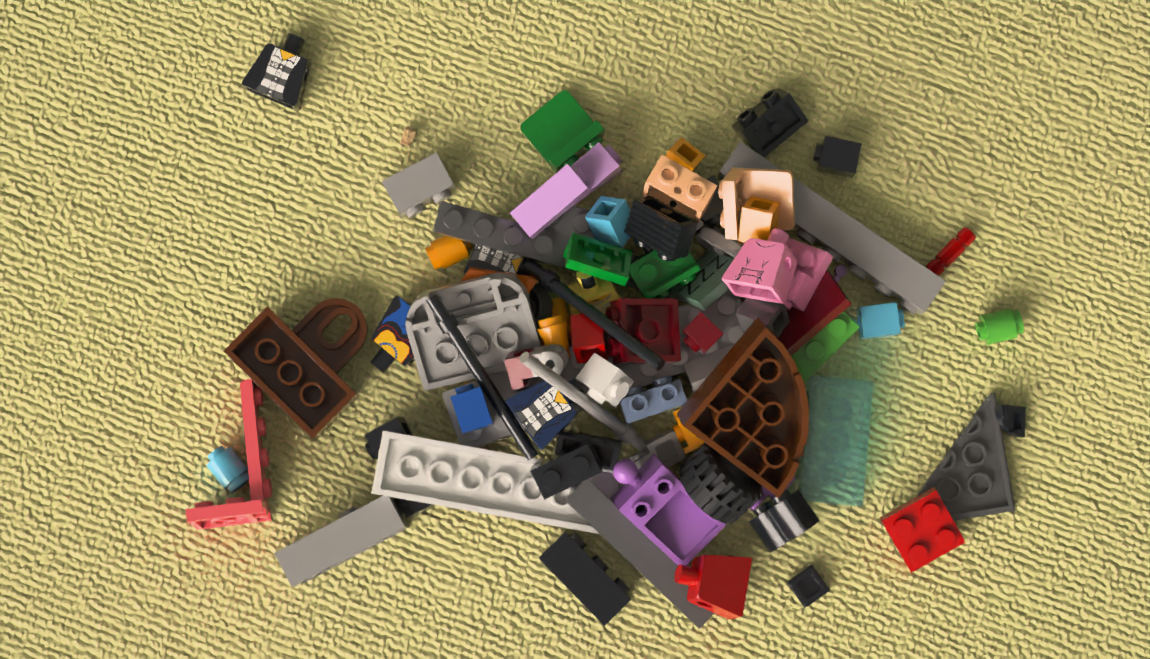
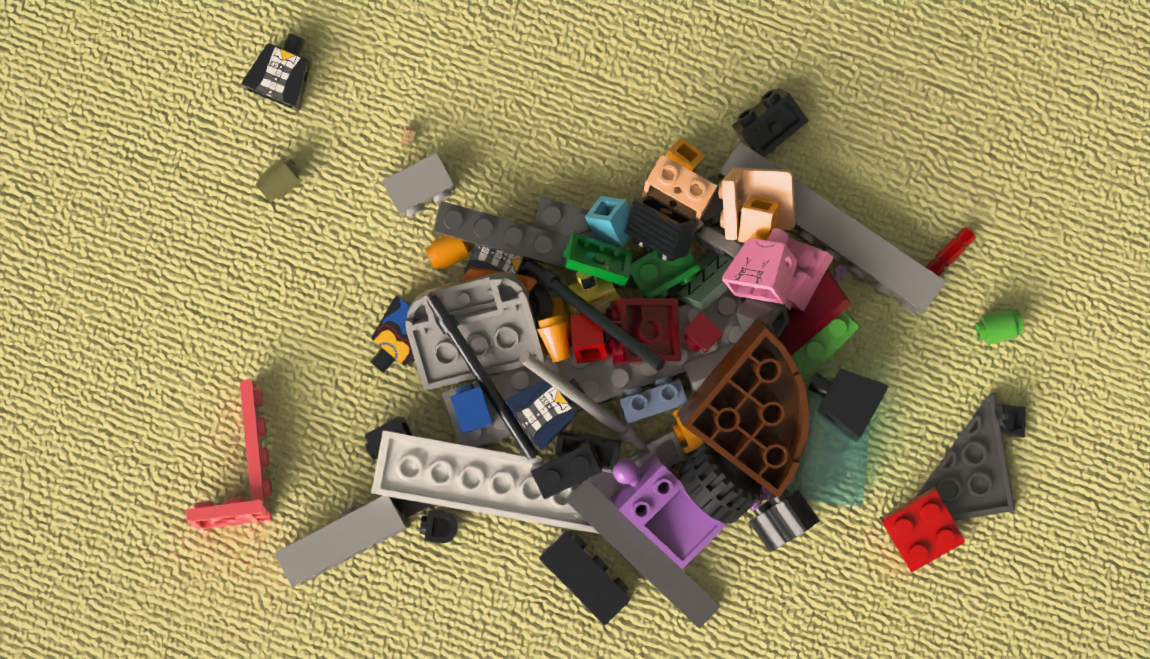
(228, 468): medium azure brick -> none
(279, 179): none -> olive brick
(299, 365): reddish brown brick -> none
(439, 527): none -> black plate
(551, 355): leg -> none
(562, 131): green bracket -> none
(567, 189): lavender arch -> none
(604, 380): white brick -> none
(717, 583): red torso -> none
(808, 586): black tile -> none
(837, 156): black brick -> none
(848, 401): none -> black torso
(879, 321): medium azure brick -> none

